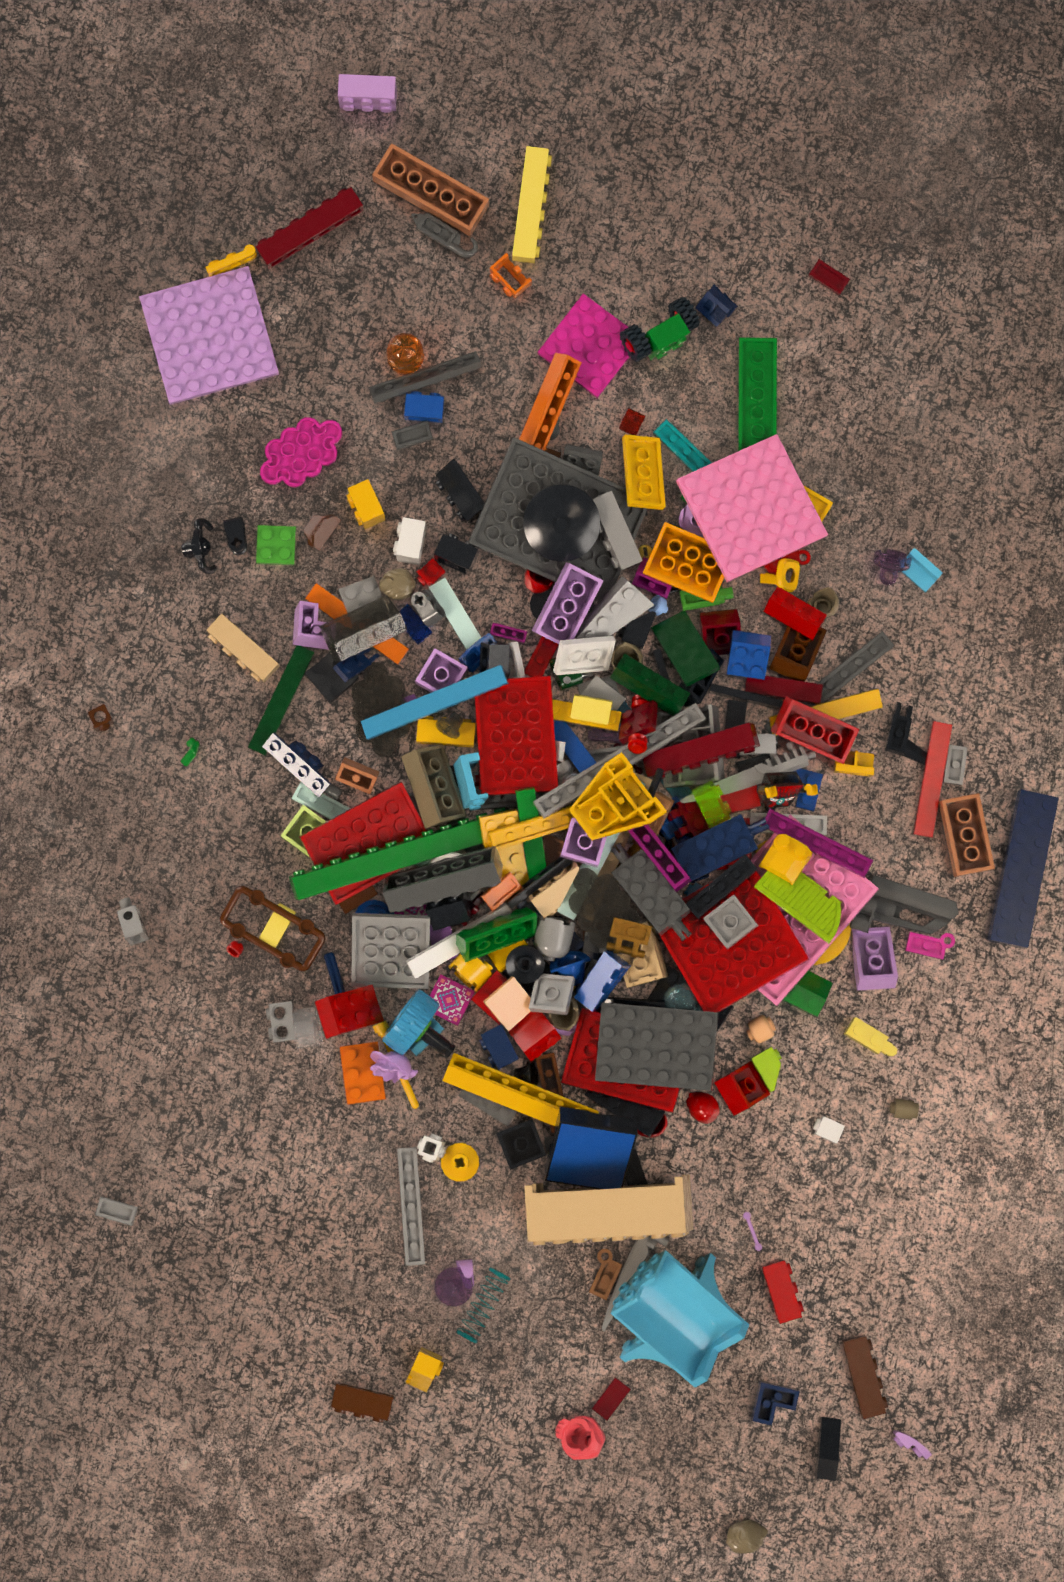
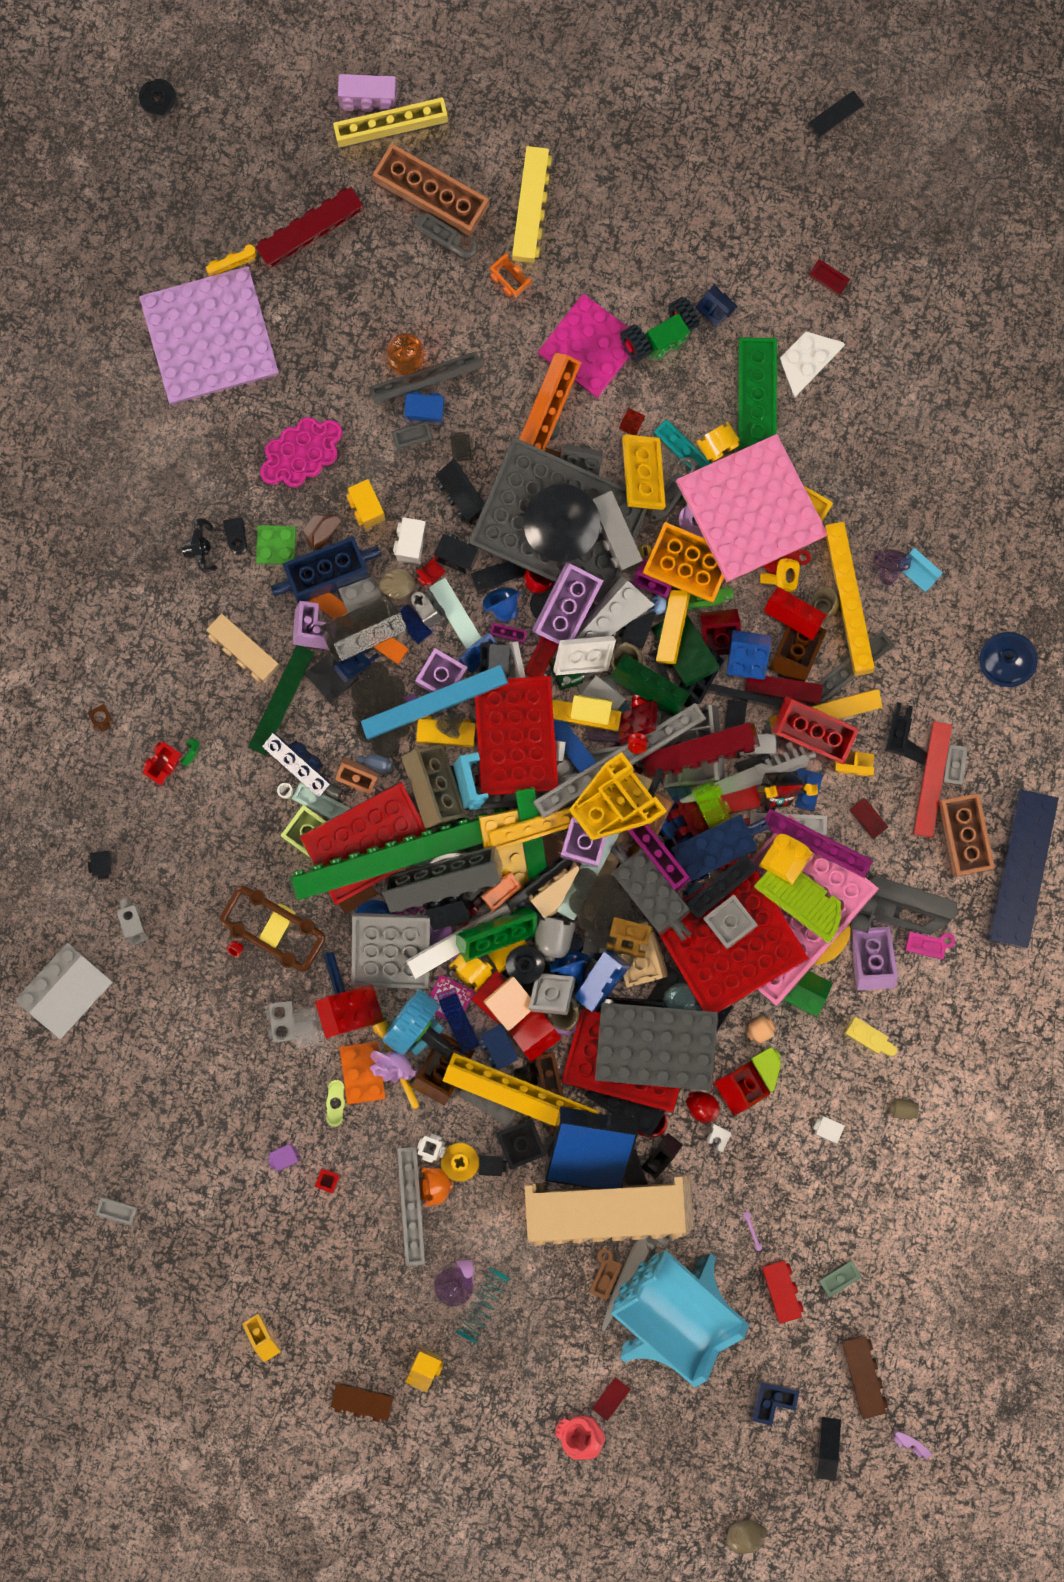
(63, 991): none -> light grey piece
(101, 865): none -> black brick
(160, 108): none -> black plate
(162, 763): none -> red cylinder
(261, 1338): none -> yellow slope
(283, 788): none -> white hinge
(284, 1157): none -> medium lavender brick
(325, 570): none -> dark blue brick
(327, 1180): none -> red brick
(335, 1090): none -> yellowish green piece
(376, 763): none -> sand blue plant
(390, 122): none -> light yellow brick
(431, 1075): none -> reddish brown slope
(434, 1186): none -> orange cylinder
(459, 1023): none -> clear blue tile
(461, 447): none -> clear smoke brick
(491, 1165): none -> black brick
(496, 576): none -> black slope
(502, 603): none -> blue helmet
(662, 1156): none -> black slope
(672, 492): none -> dark grey plate
(673, 627): none -> yellow tile
(717, 441): none -> yellow brick
(720, 1135): none -> white hinge
(807, 359): none -> white wing
(836, 114): none -> black tile
(840, 1278): none -> sand green plate
(849, 599): none -> yellow brick
(868, 818): none -> dark red tile
(1008, 670): none -> dark blue dish

